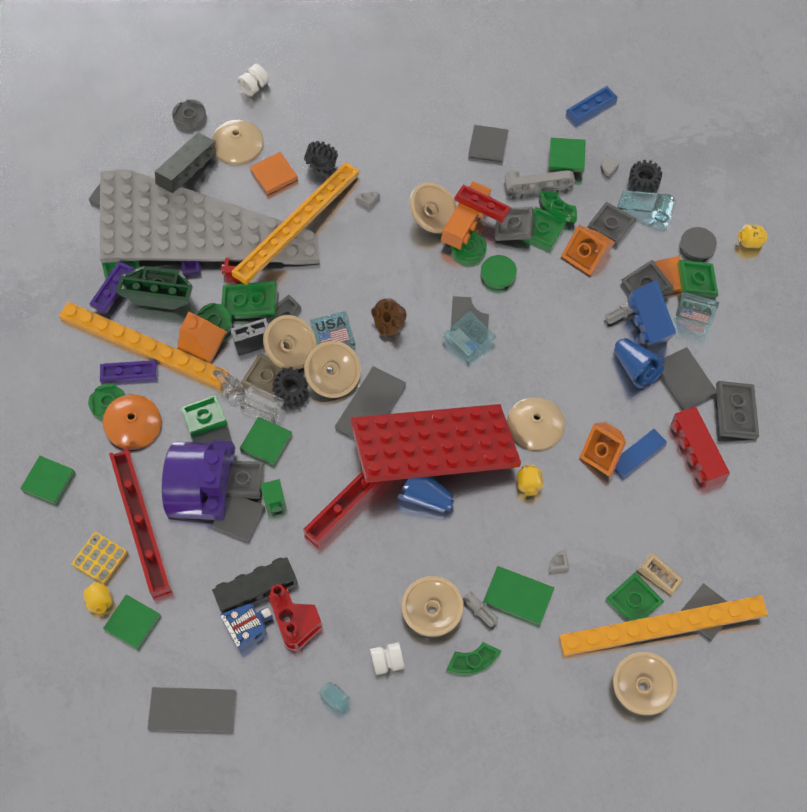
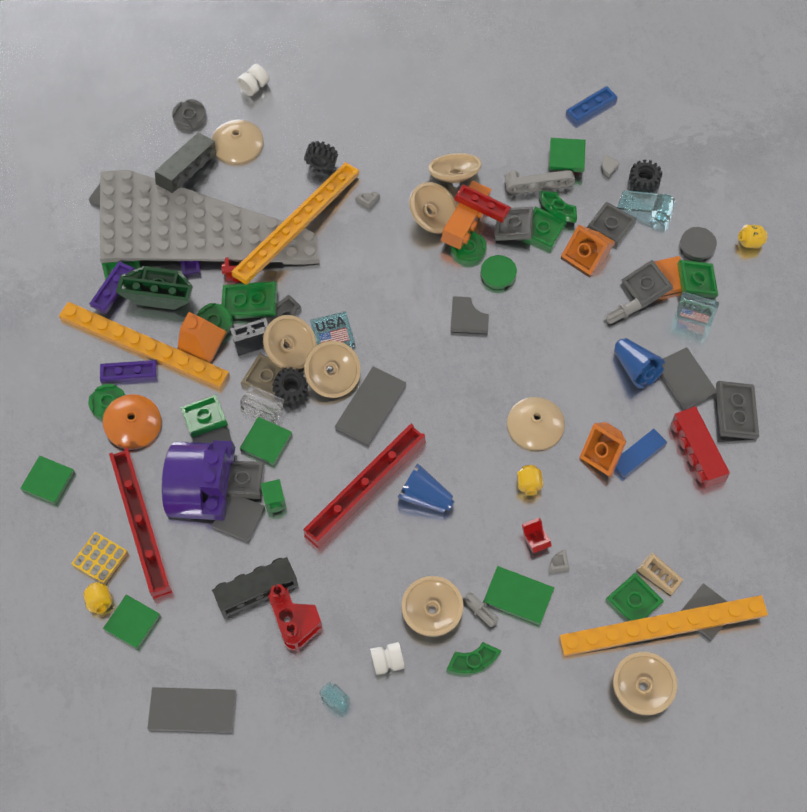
(230, 382): clear piece -> none
(246, 625): torso -> none
(273, 173): orange tile -> none
(388, 316): reddish brown plate -> none
(434, 443): red plate -> none
(455, 167): none -> tan dish
(469, 336): clear light blue tile -> none
(488, 143): dark grey tile -> none
(535, 535): none -> red bracket
(651, 314): blue slope -> none

